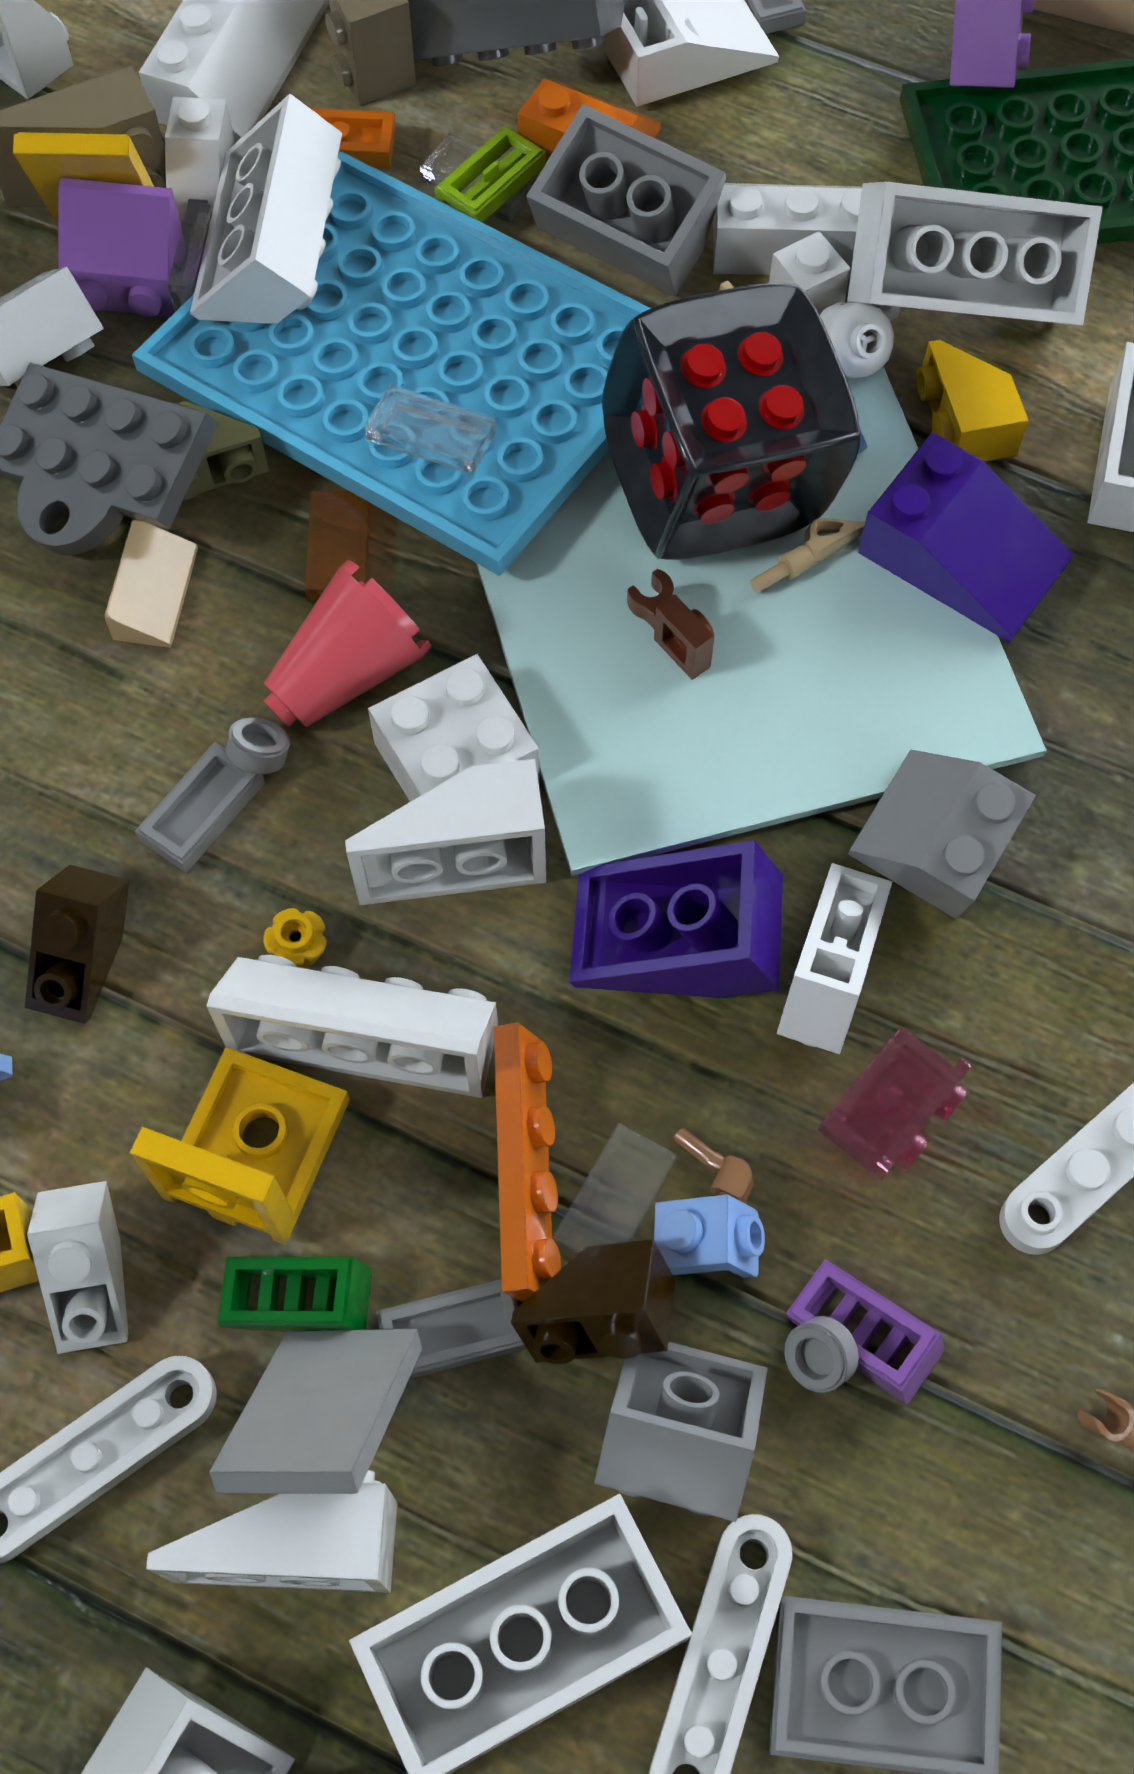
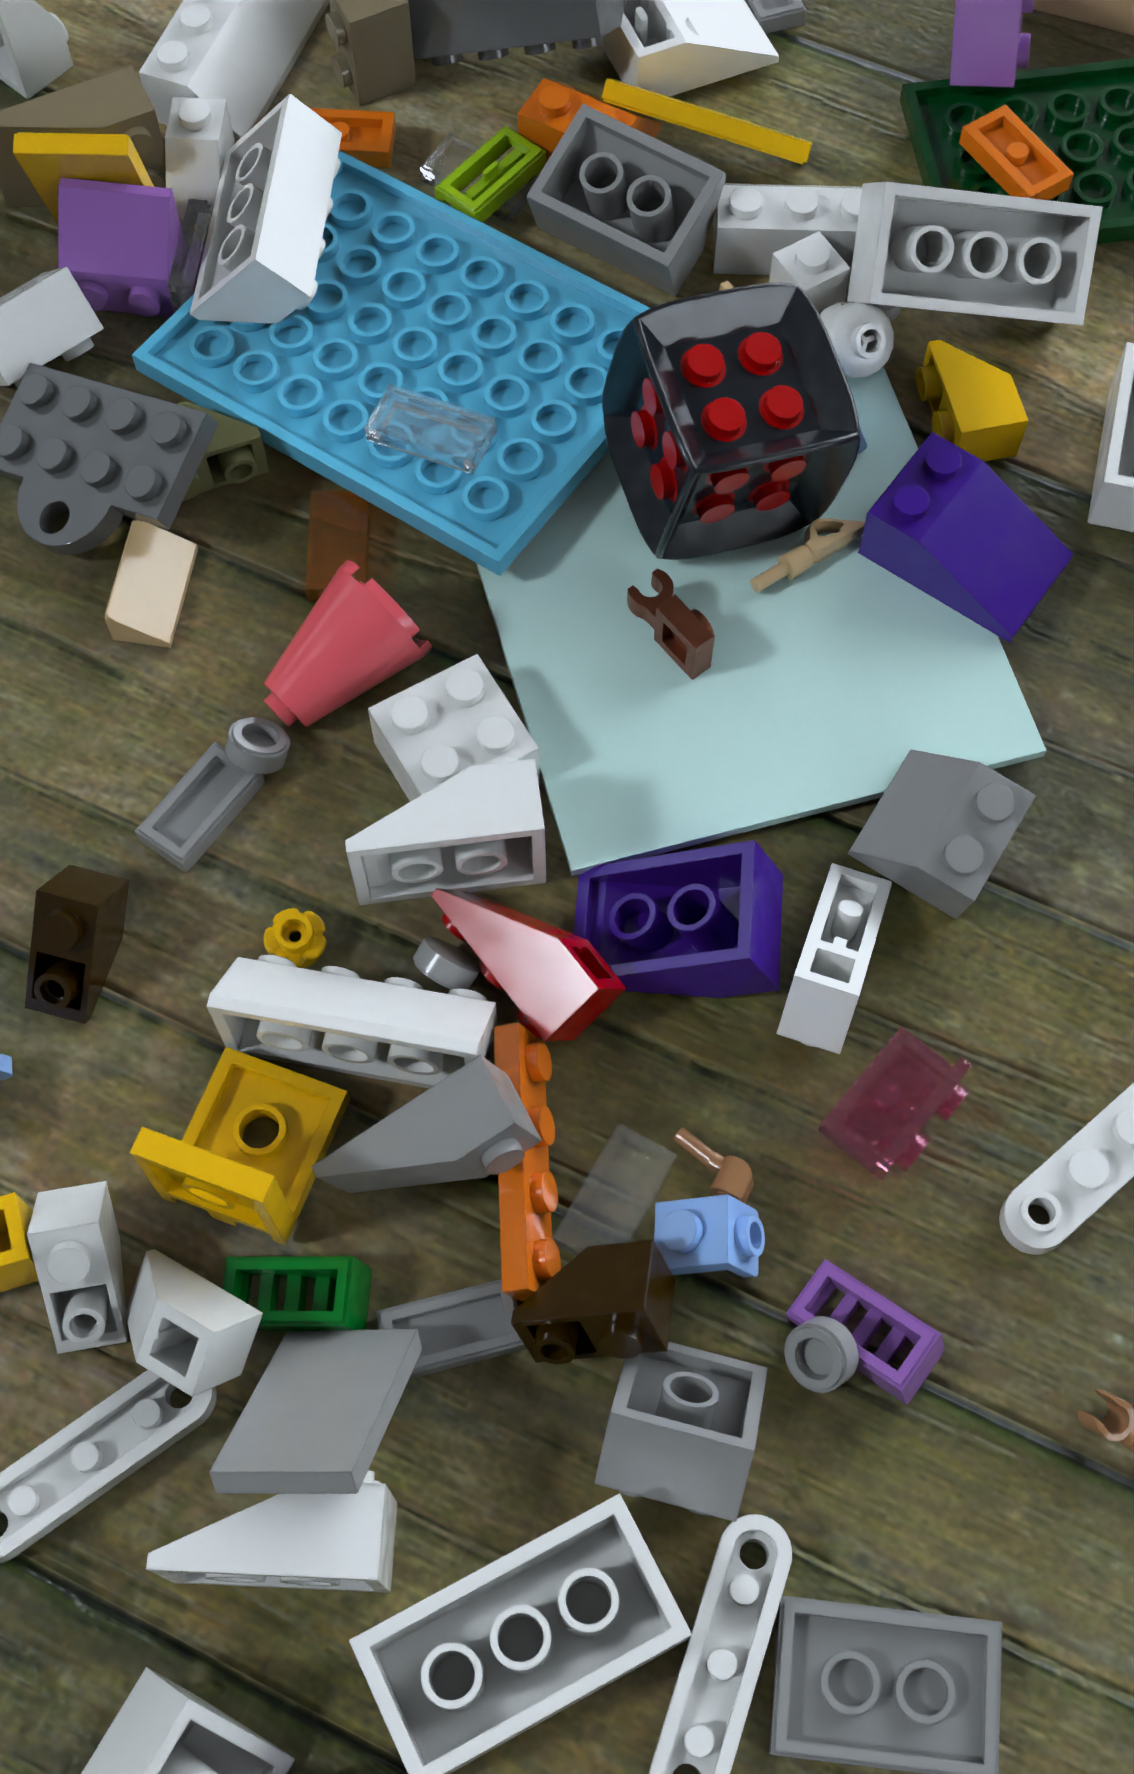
(188, 1326): none -> white slope
(445, 964): none -> light grey tile
(449, 1133): none -> light grey slope
(543, 969): none -> slope
(706, 121): none -> yellow tile
(1015, 156): none -> orange plate

